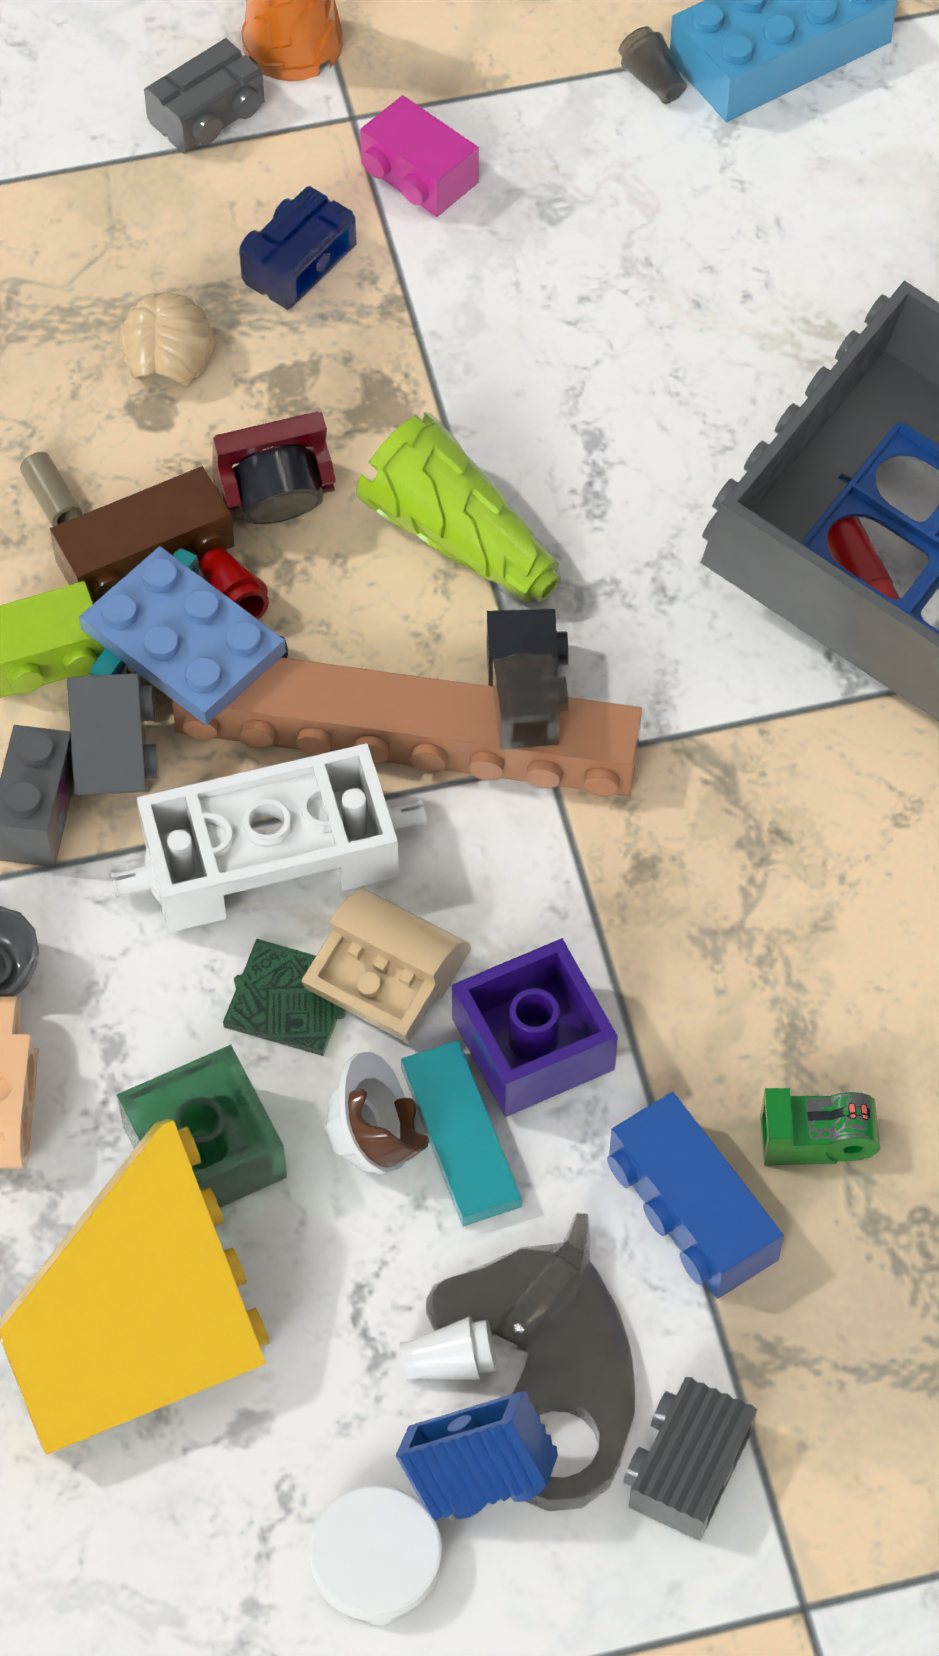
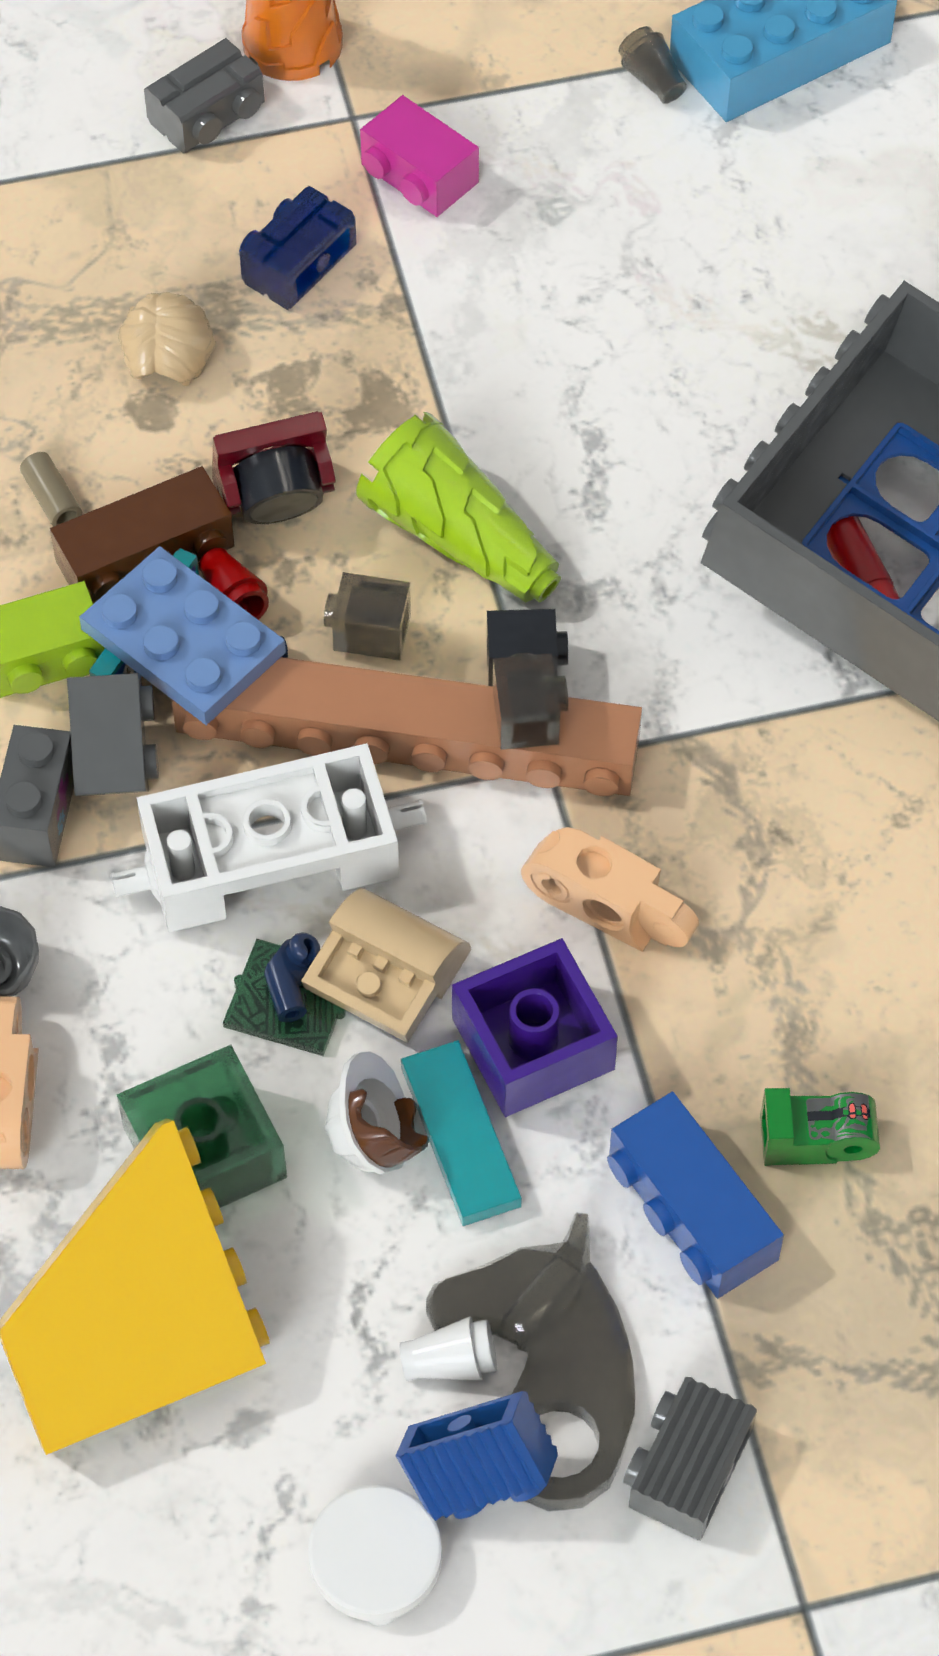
(285, 974): none -> dark blue arm
(369, 615): none -> clear smoke brick
(607, 889): none -> light nougat piece

